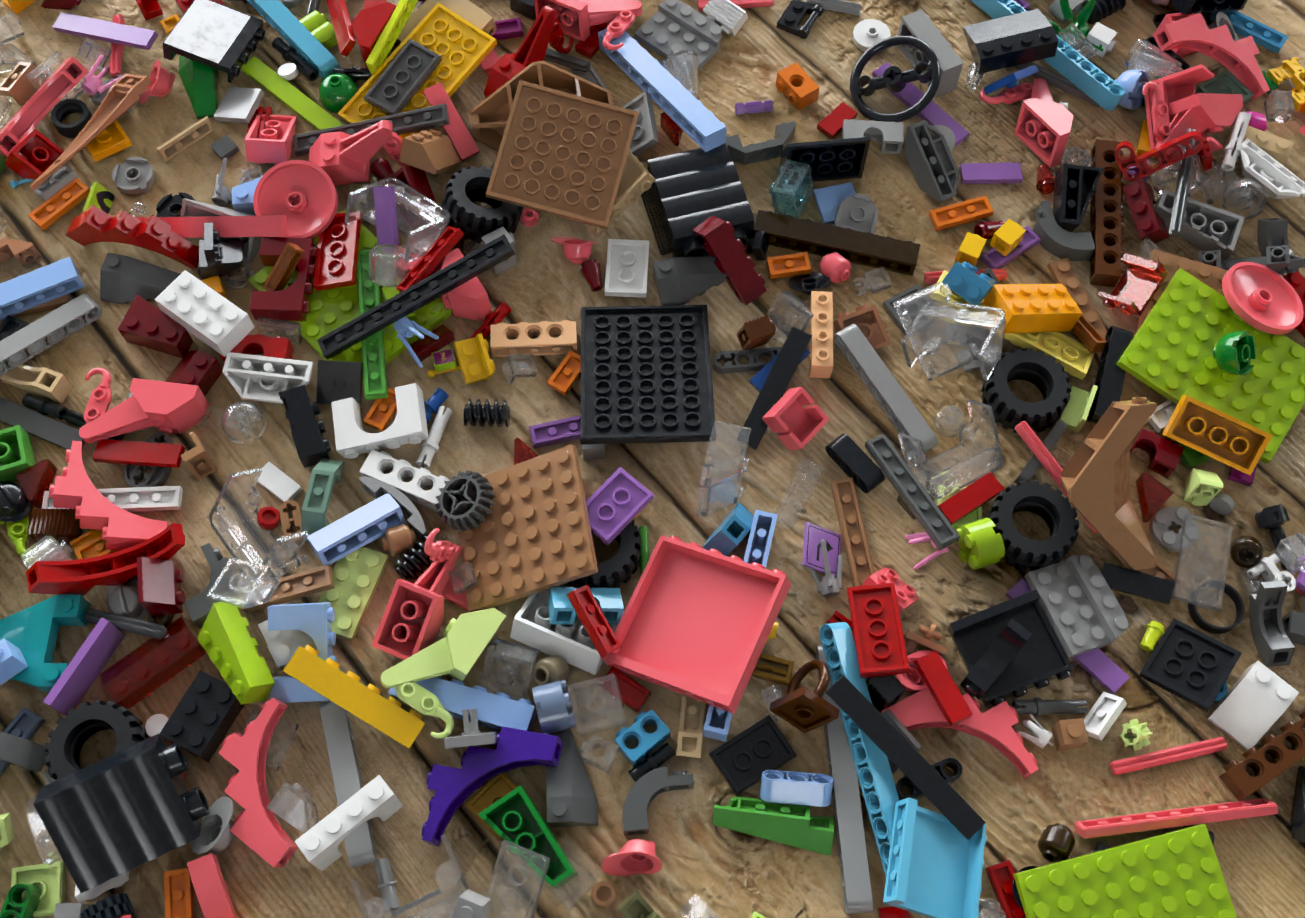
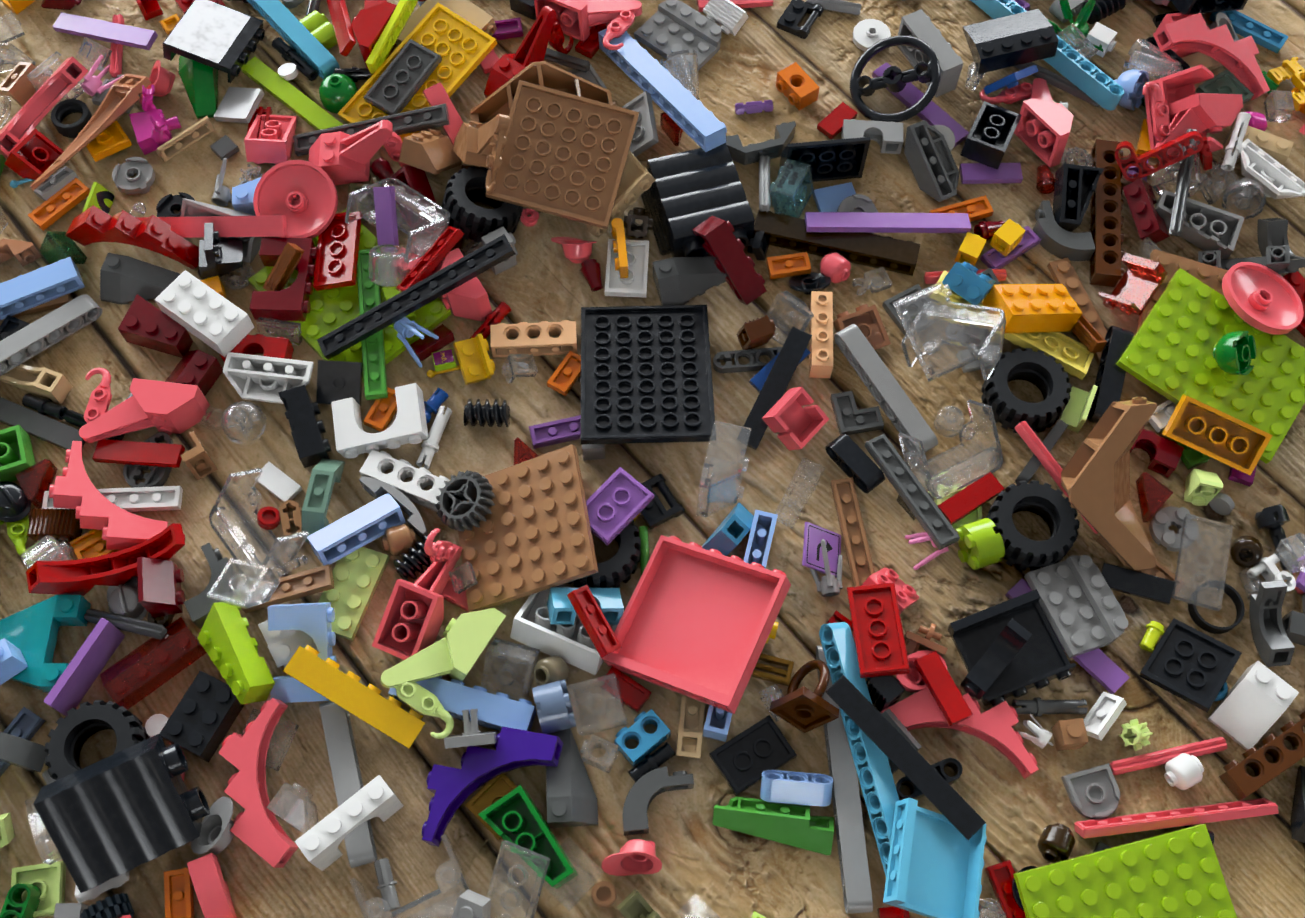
(58, 247): none -> clear green panel
(151, 126): none -> dark pink torso
(482, 145): none -> medium nougat slope
(619, 247): none -> light orange plate
(638, 230): none -> dark brown brick
(654, 512): none -> black plate
(764, 183): none -> light grey axle
(852, 420): none -> dark grey plate
(887, 222): none -> medium lavender tile
(990, 135): none -> black brick
(1093, 791): none -> light grey tile
(1183, 771): none -> white head

